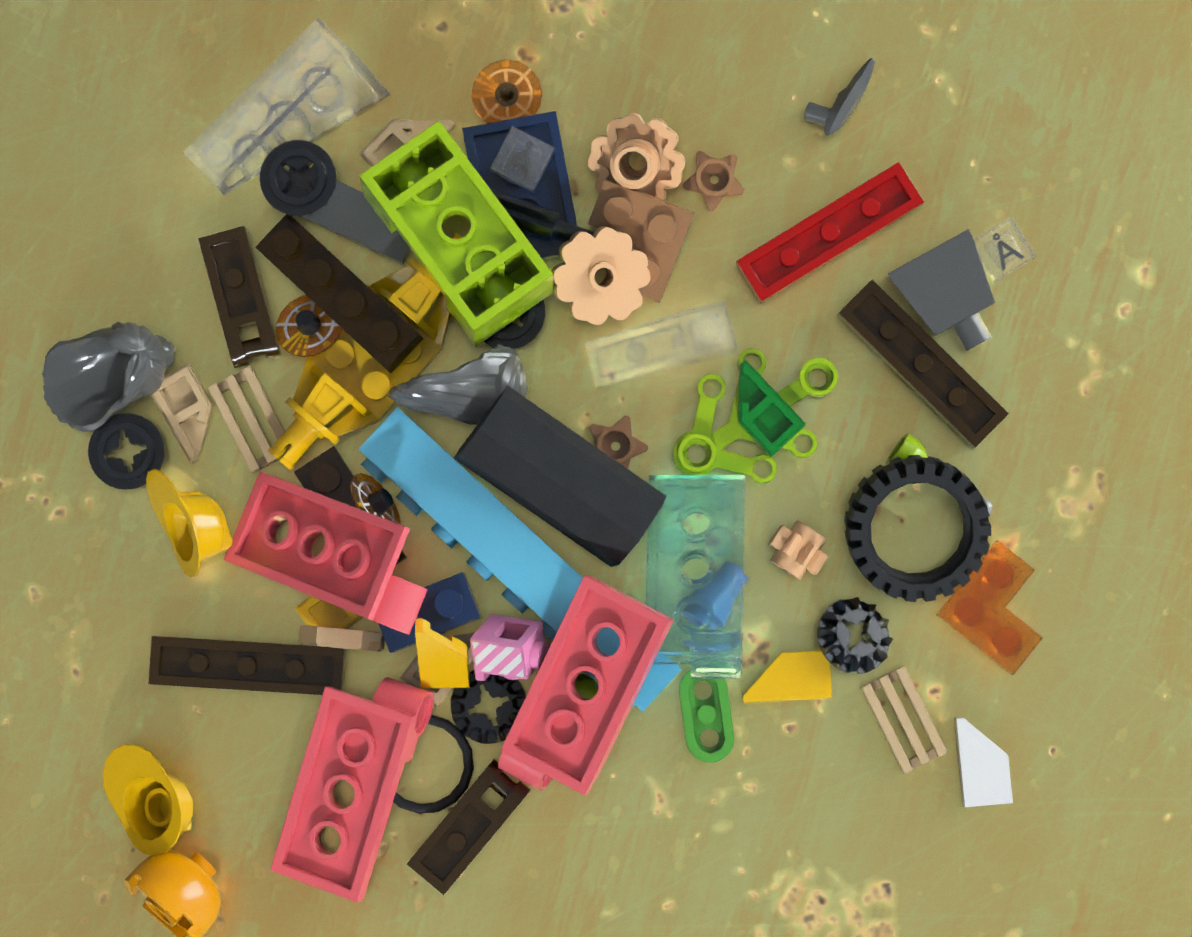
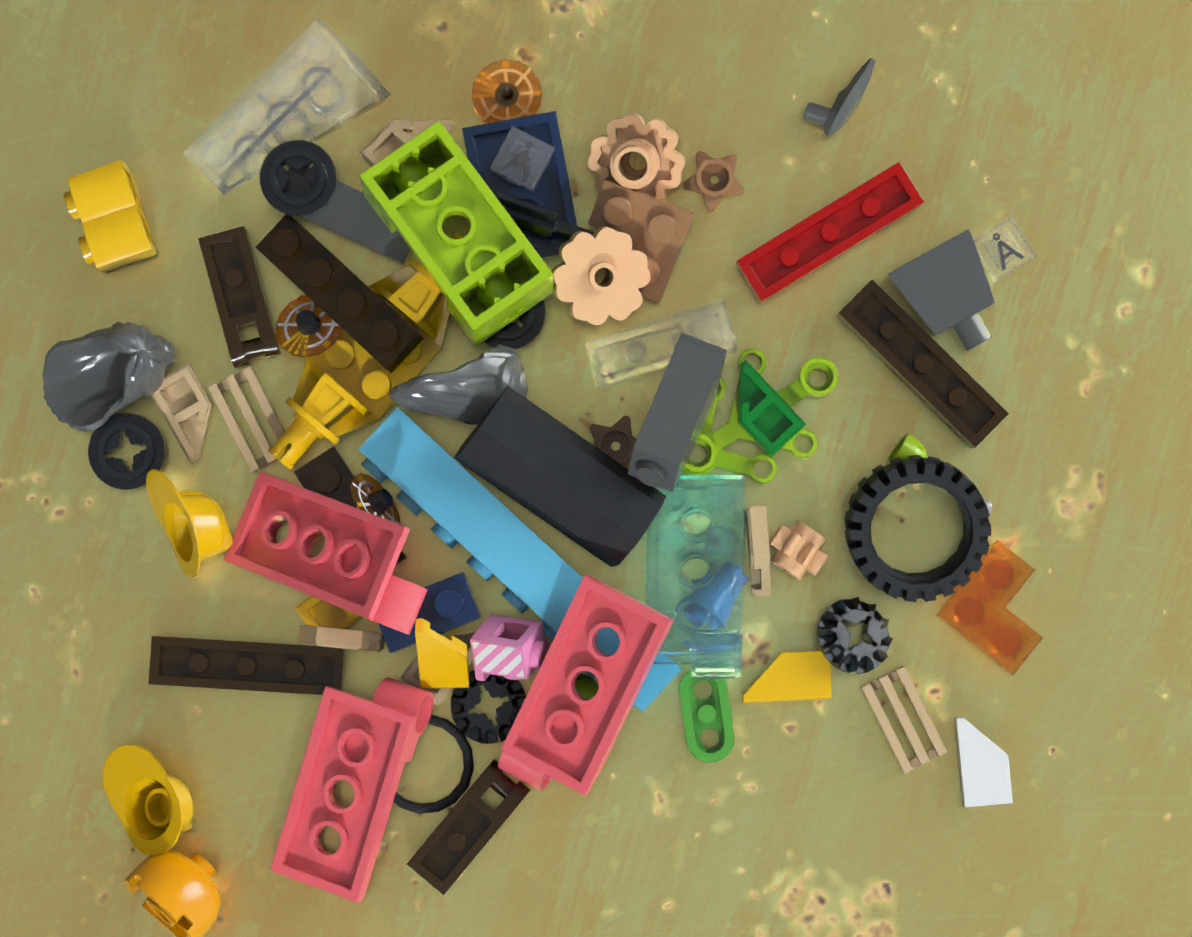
(110, 217): none -> yellow brick
(677, 412): none -> dark grey slope
(758, 550): none -> tan tile

